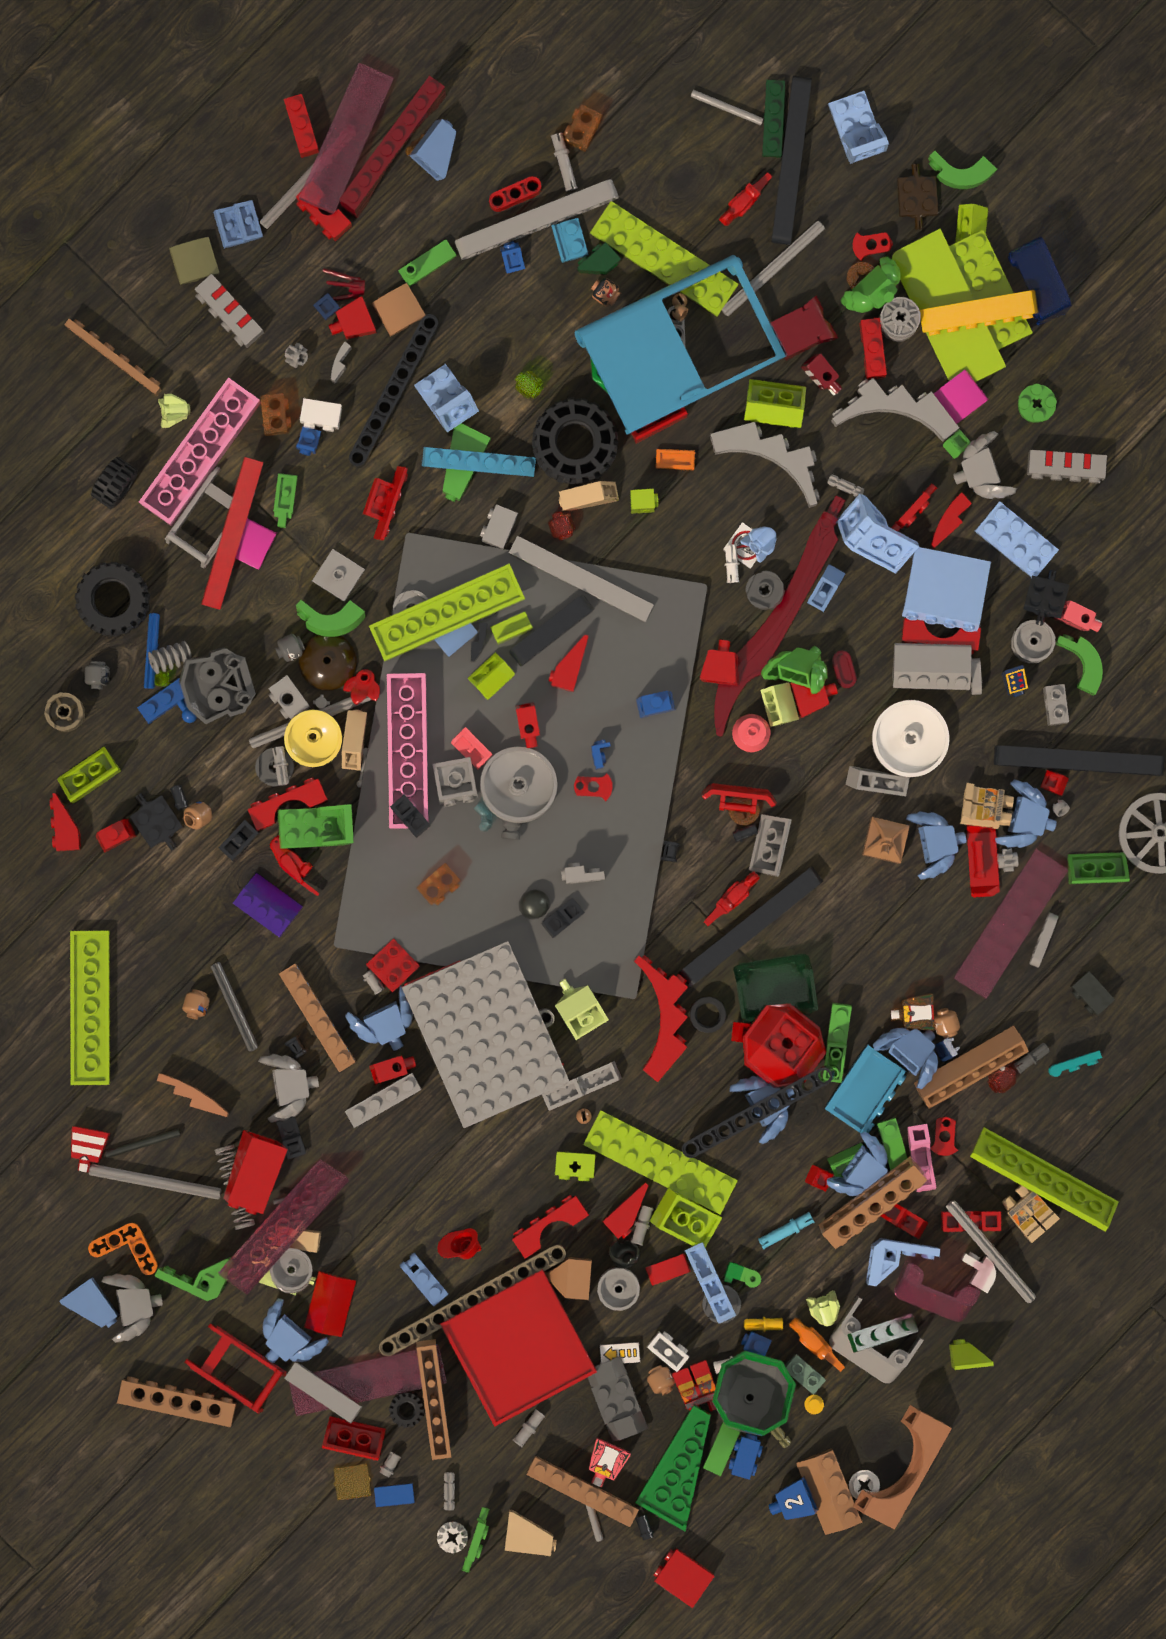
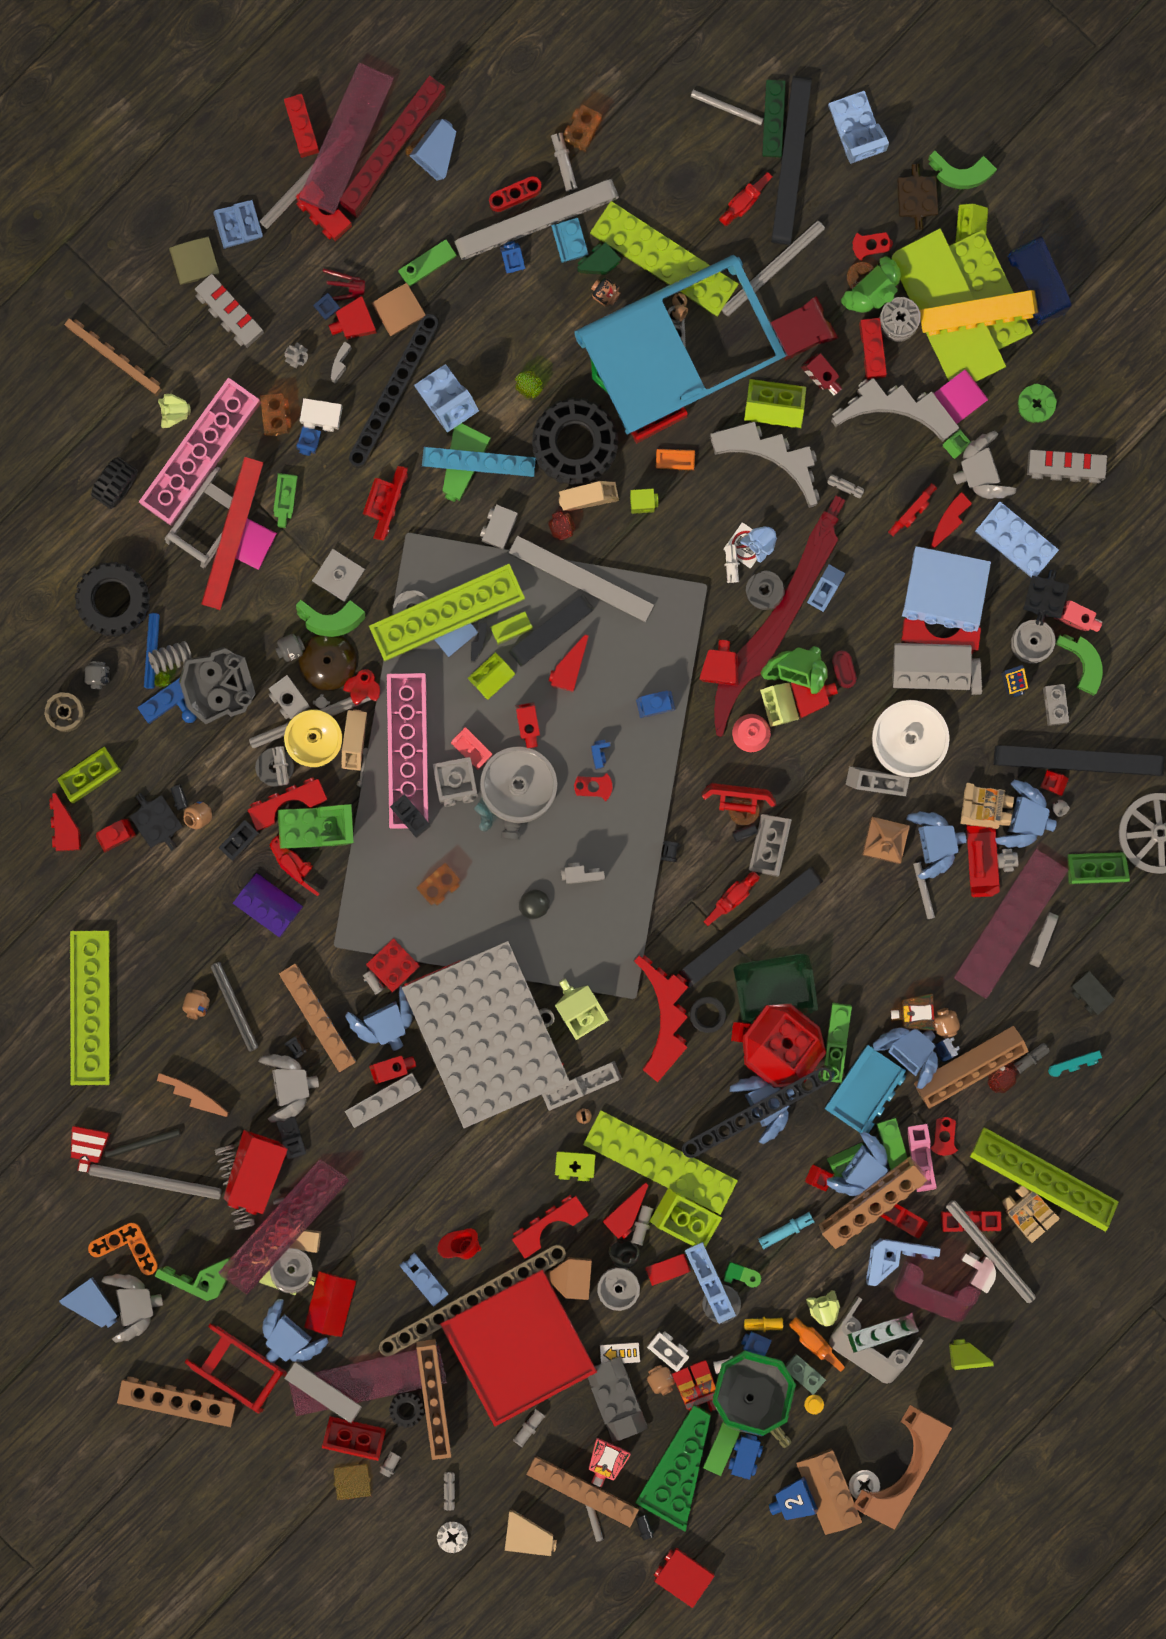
(394, 1495): blue tile -> none
(475, 1547): bright green plate -> none
(562, 918): black slope -> none
(868, 535): light blue bracket -> none
(924, 892): none -> light grey bar

